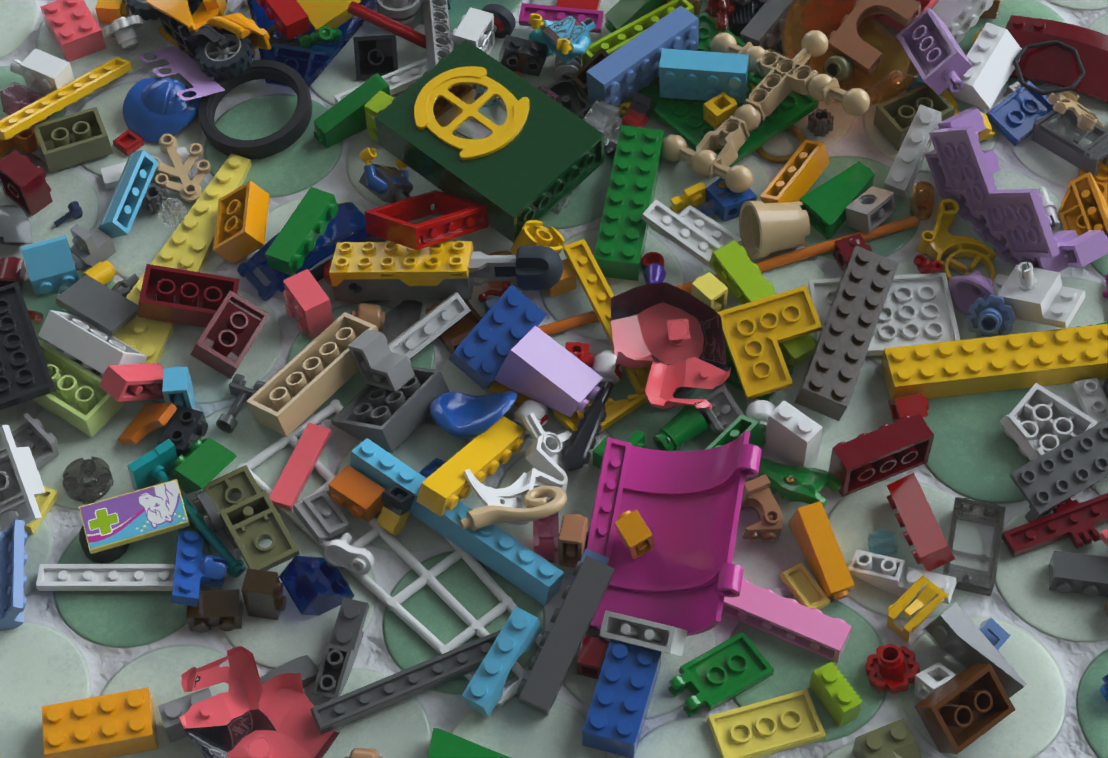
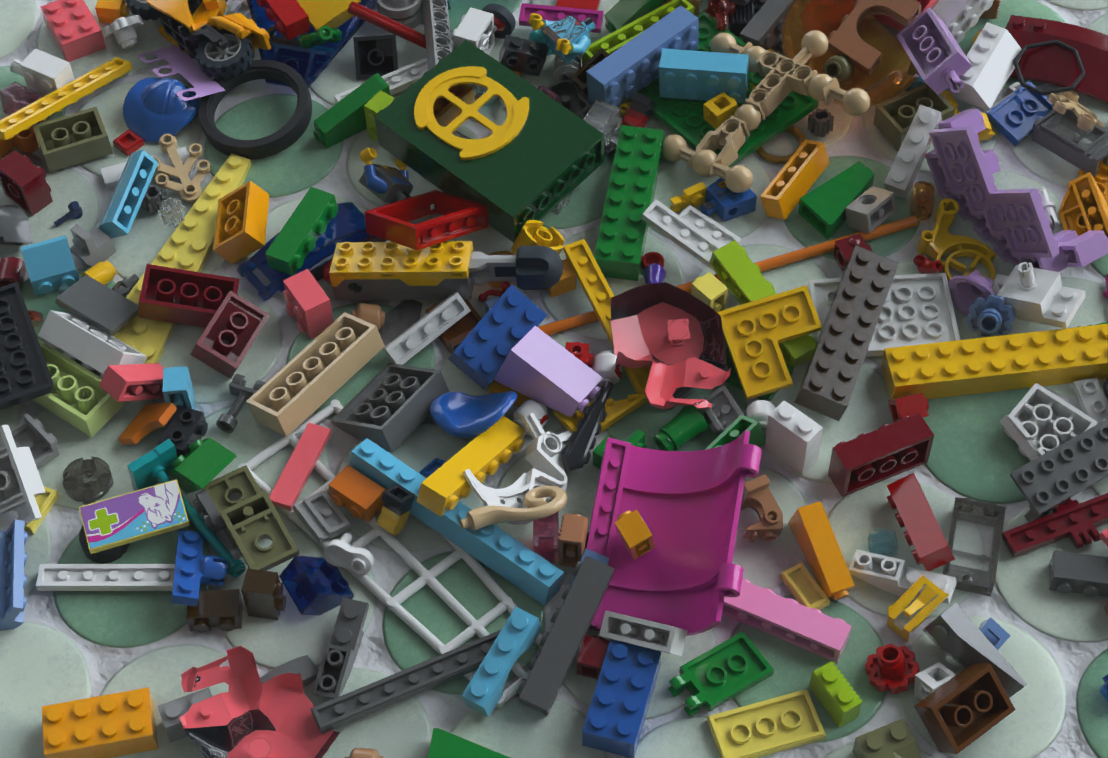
(378, 363): light grey brick -> none
(772, 227): tan piece -> none
(799, 482): green animal -> none

